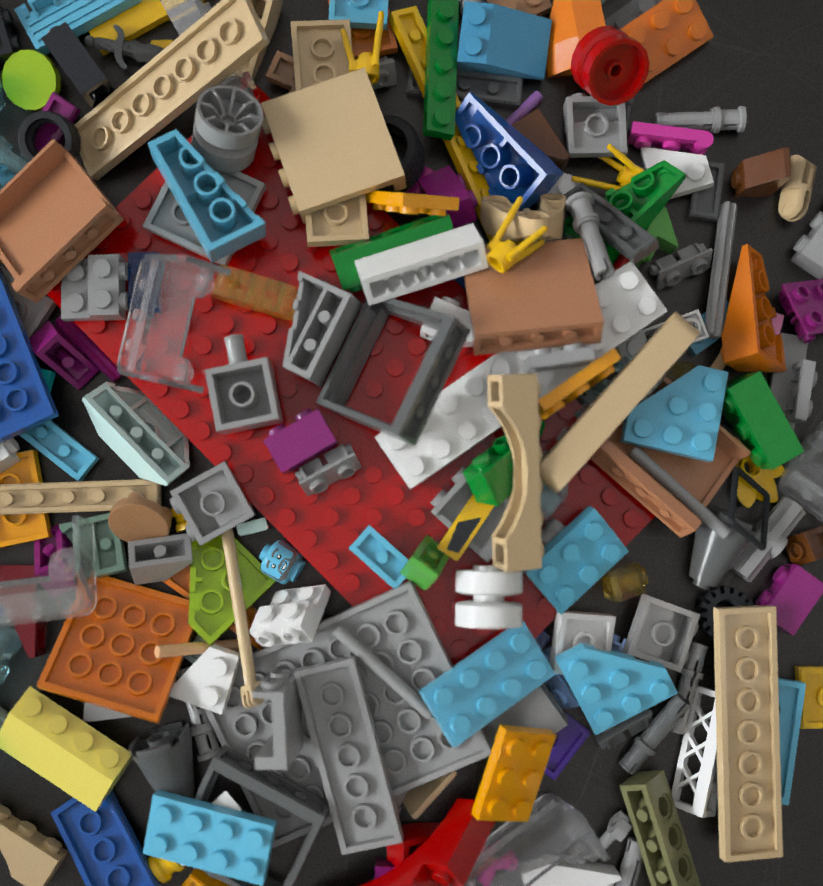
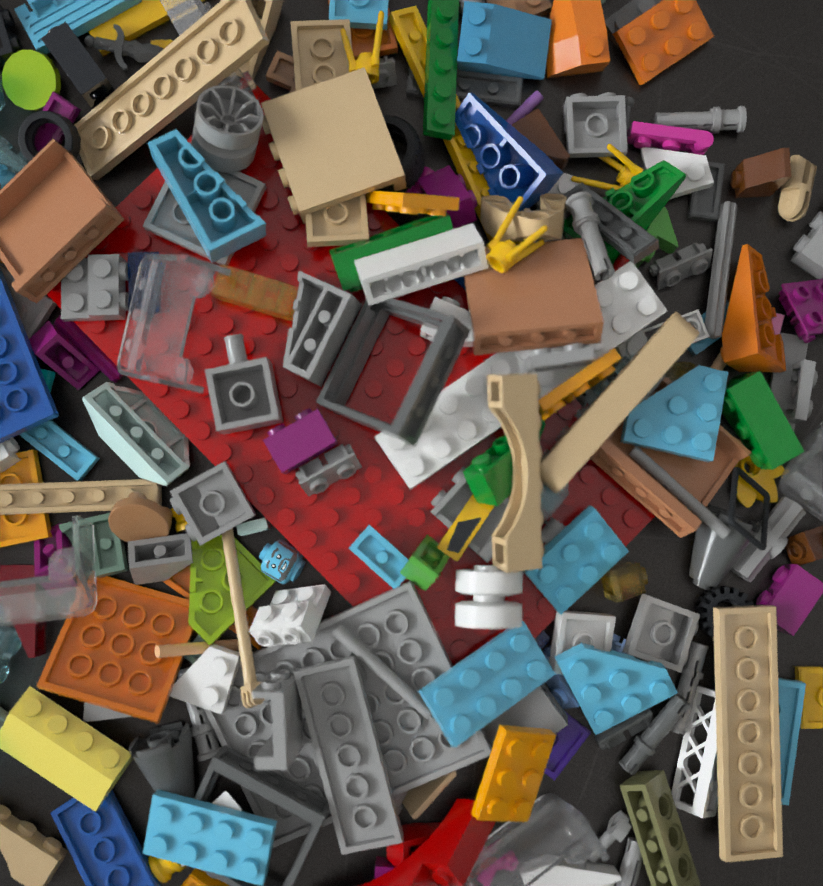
(610, 65): red wheel -> none

